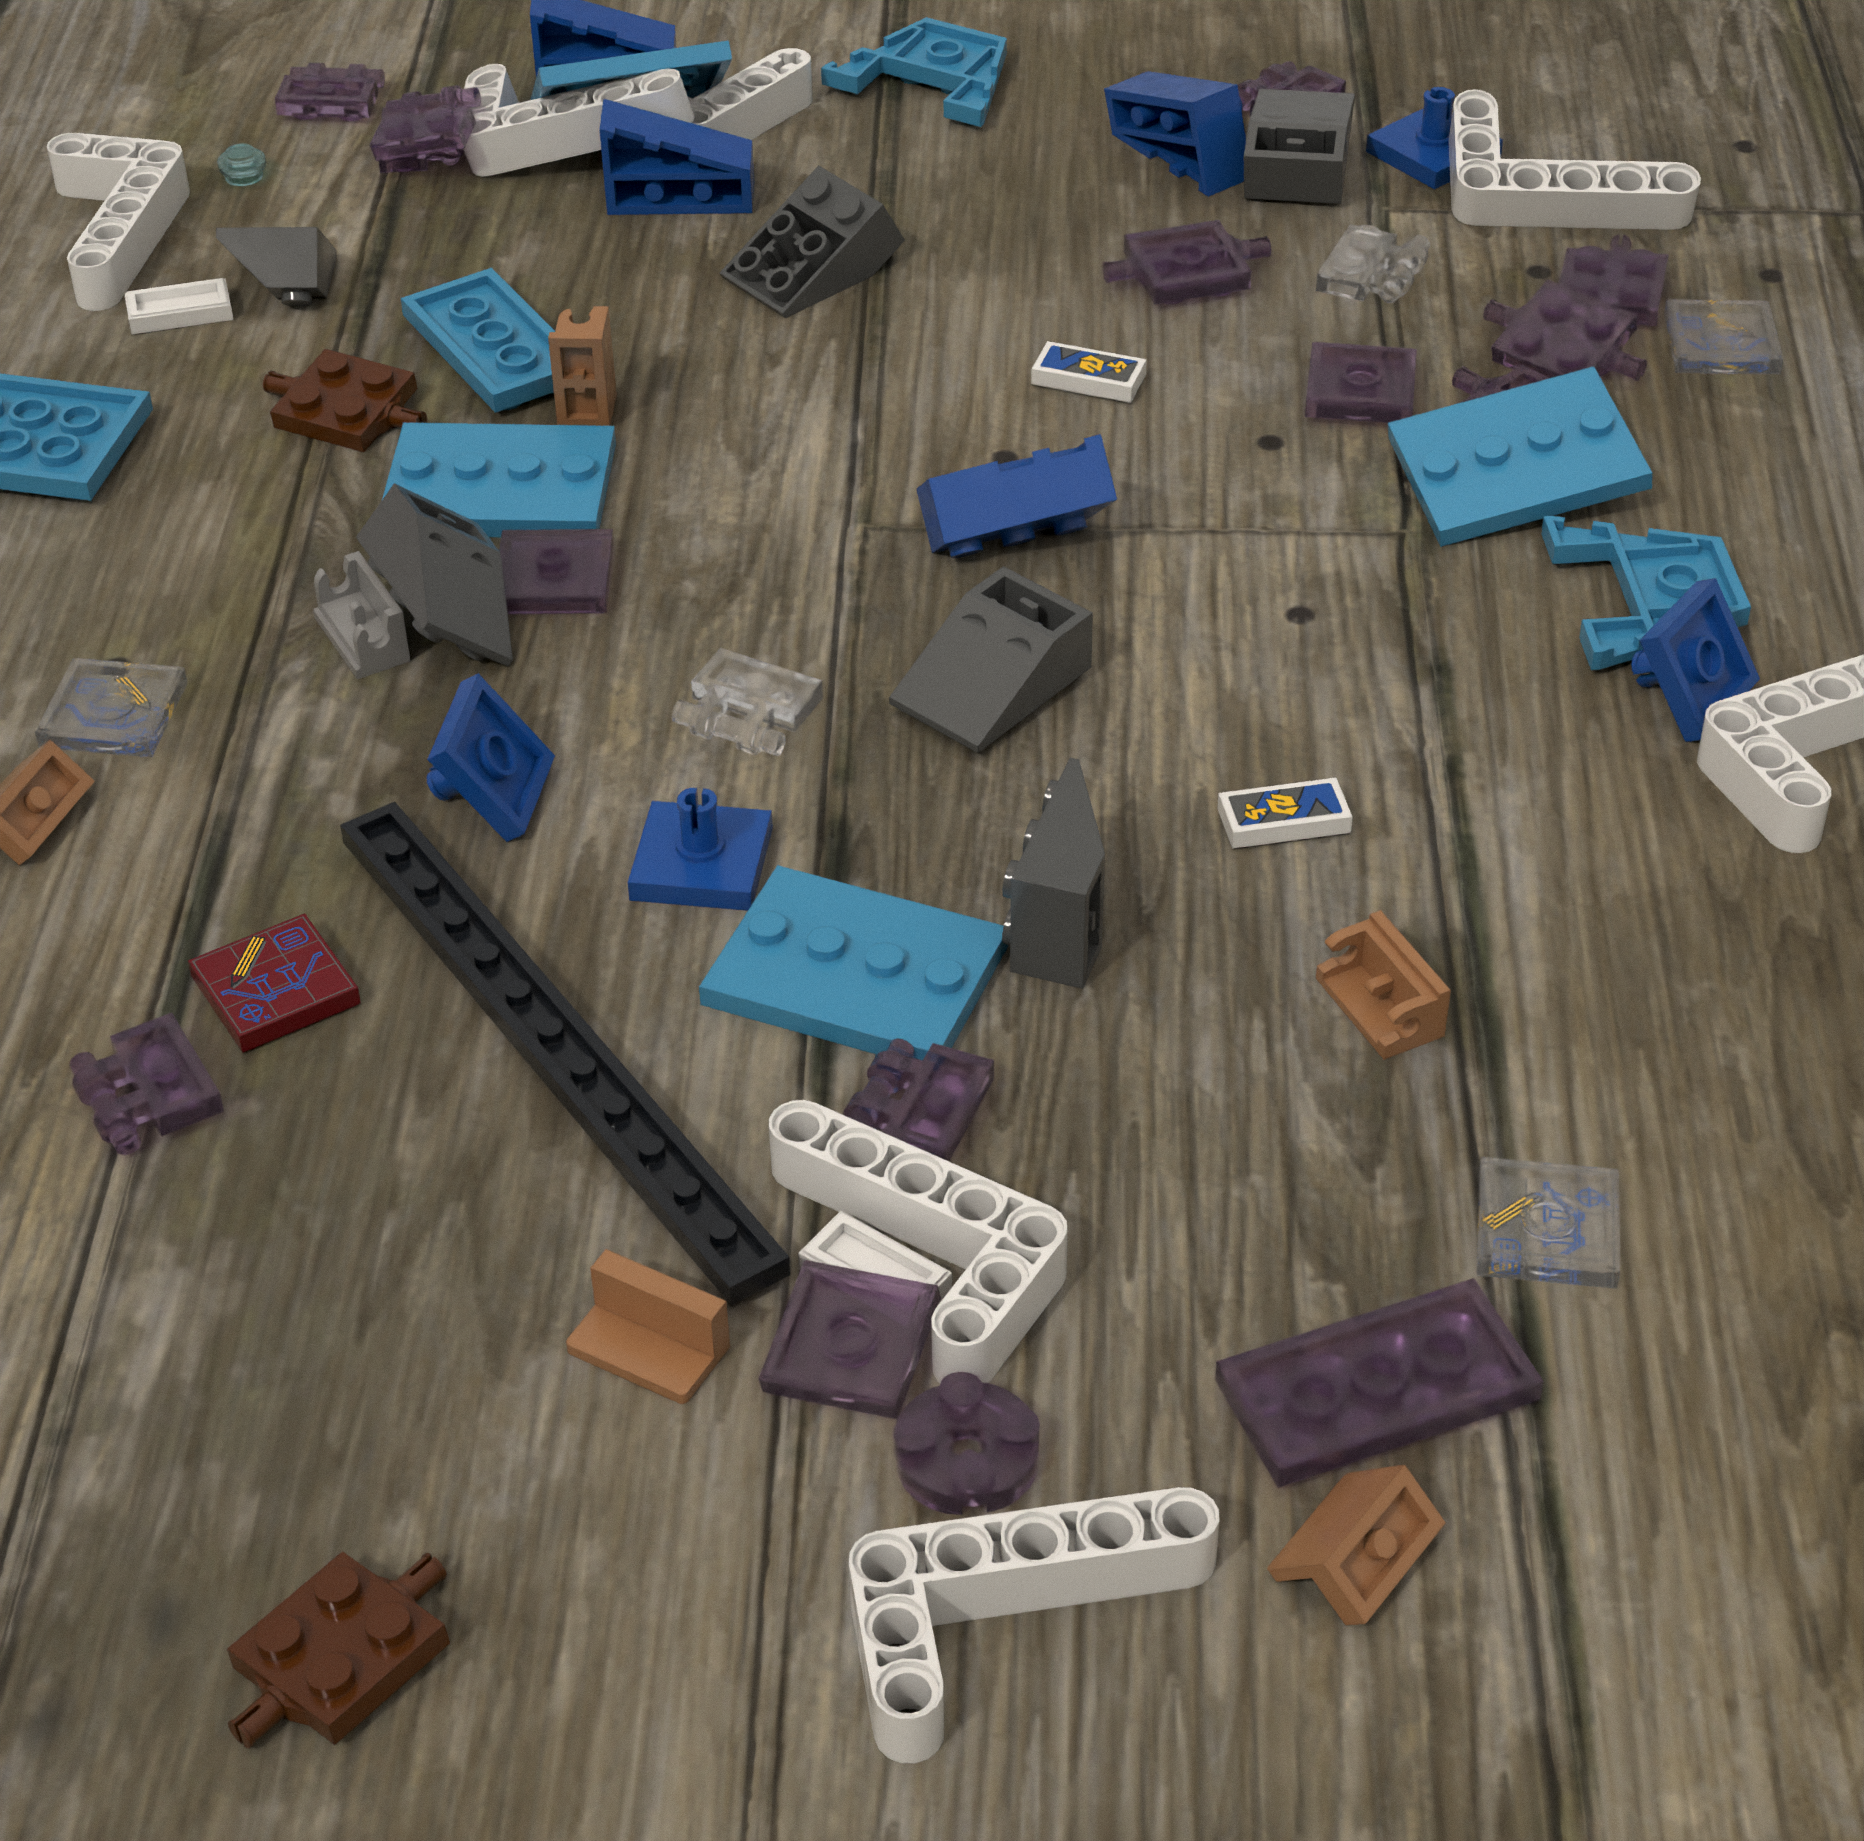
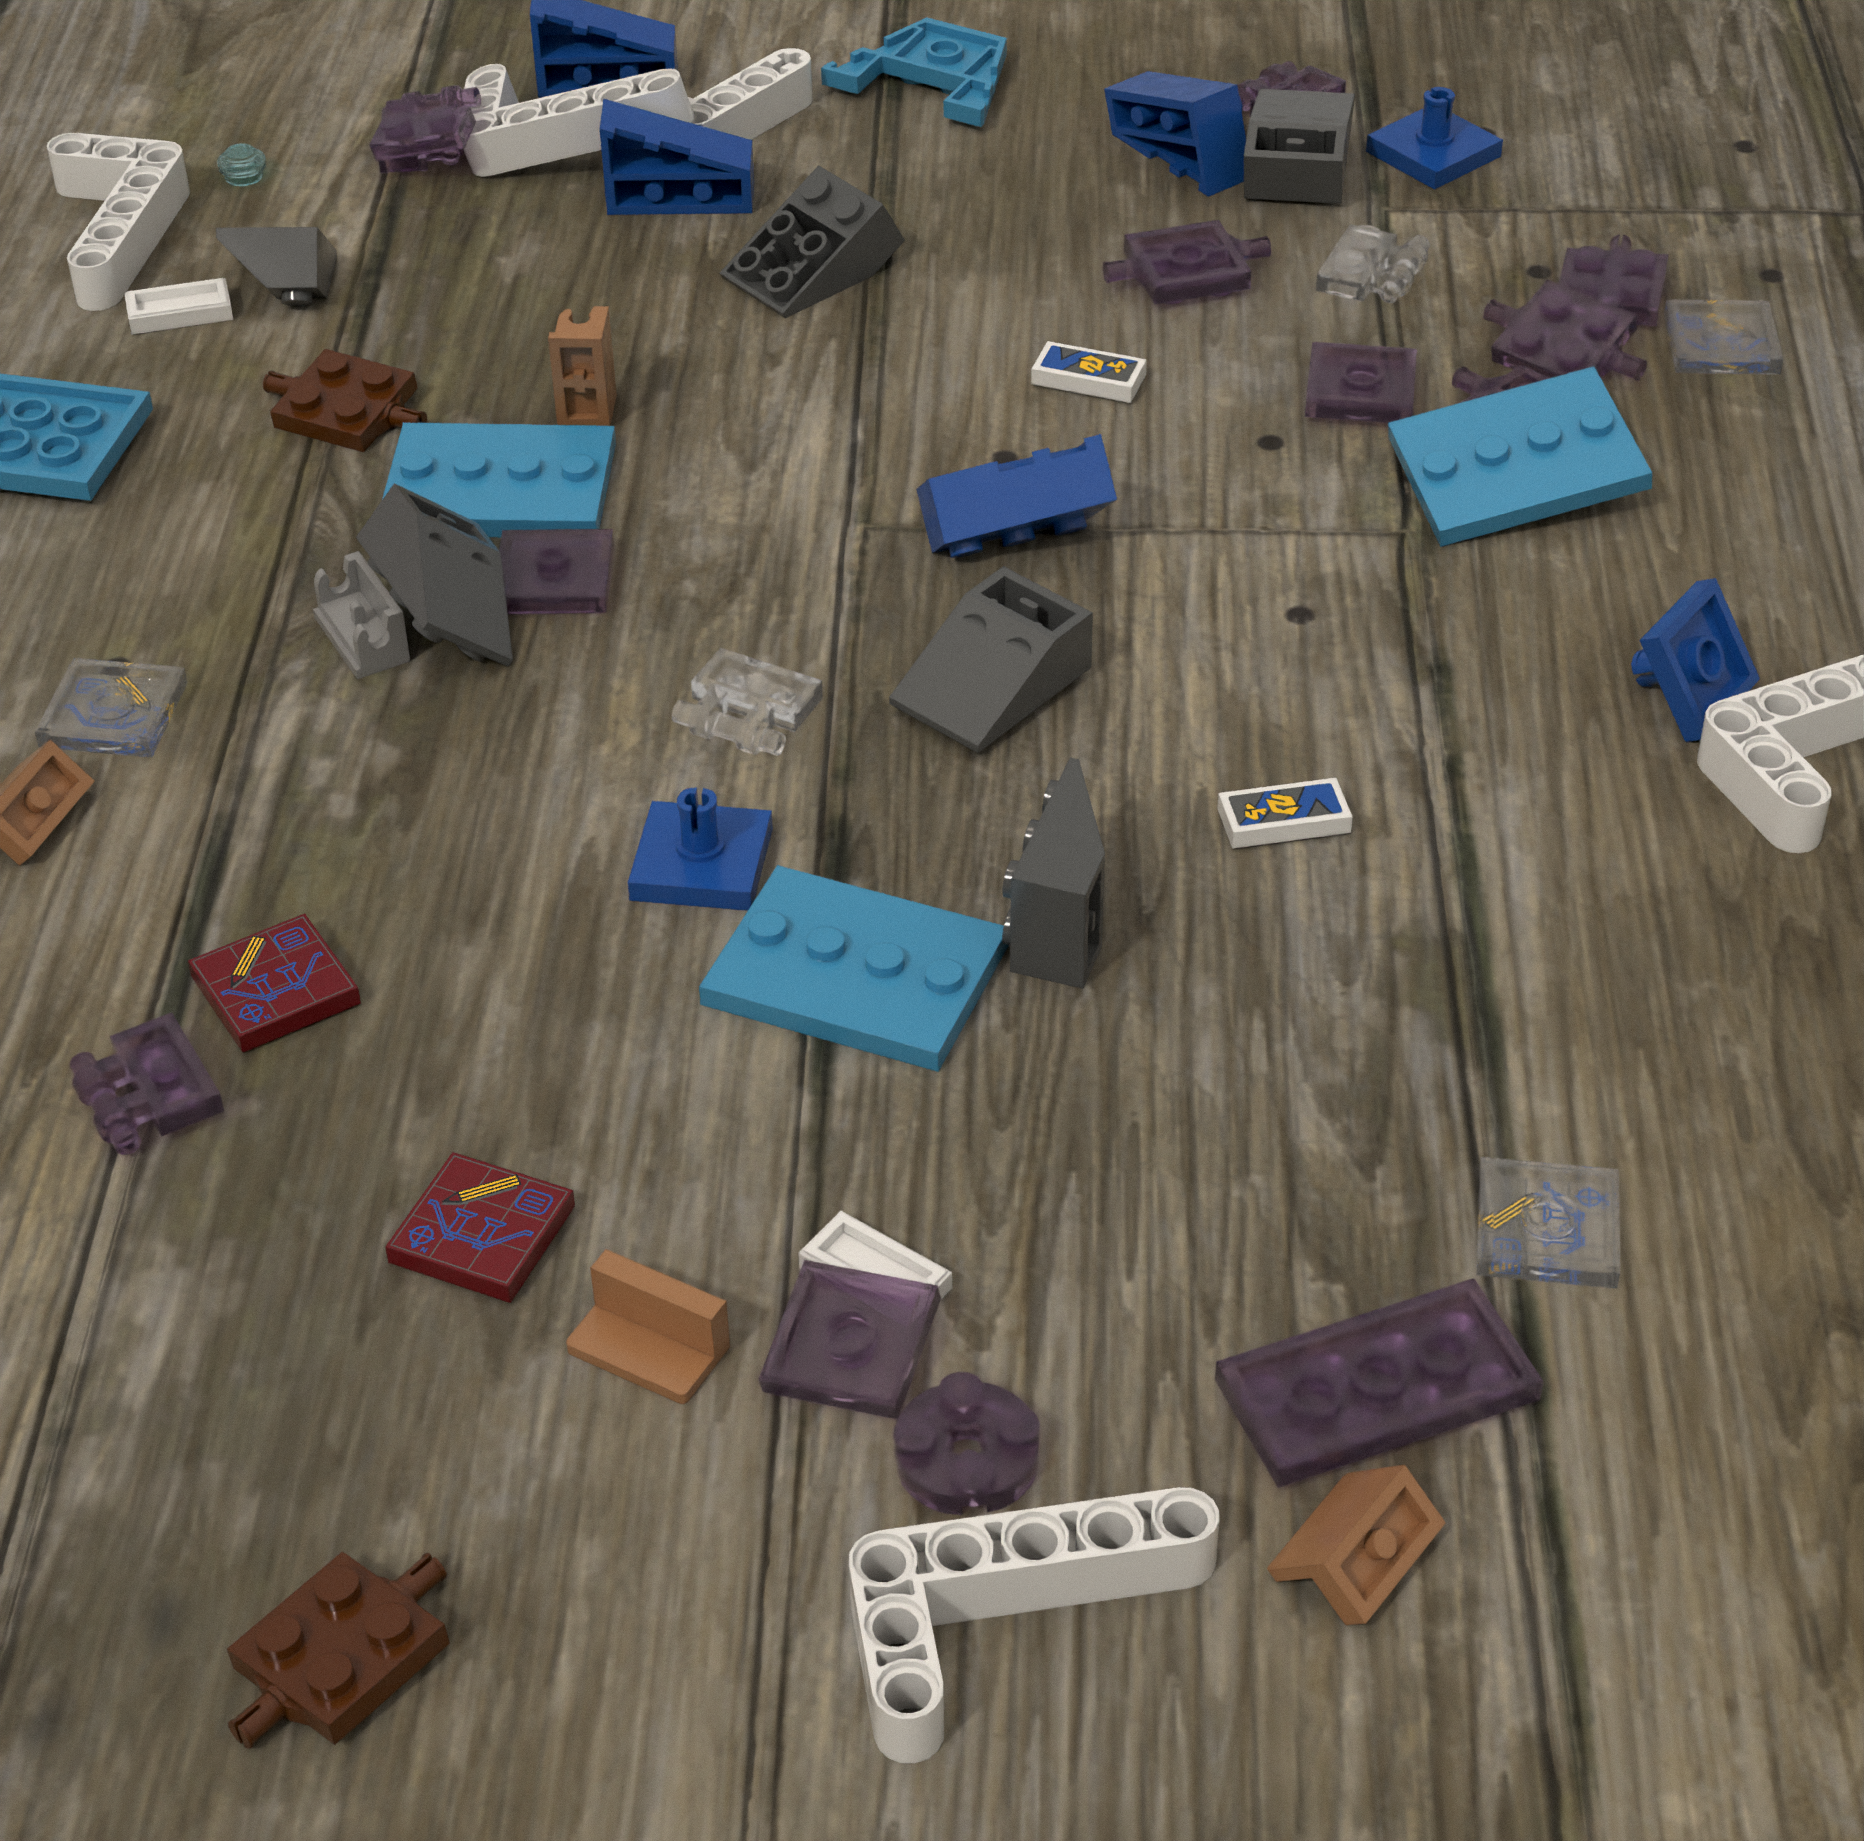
(329, 92): clear purple plate -> none
(480, 1227): none -> dark red tile
(486, 337): dark azure plate -> none
(489, 759): blue tile -> none
(569, 1057): black plate -> none
(698, 66): dark azure plate -> none
(938, 1097): clear purple plate -> none
(1001, 1237): white beam -> none
(1385, 986): medium nougat hinge -> none
(1557, 191): white beam -> none
(1651, 575): dark azure wing -> none

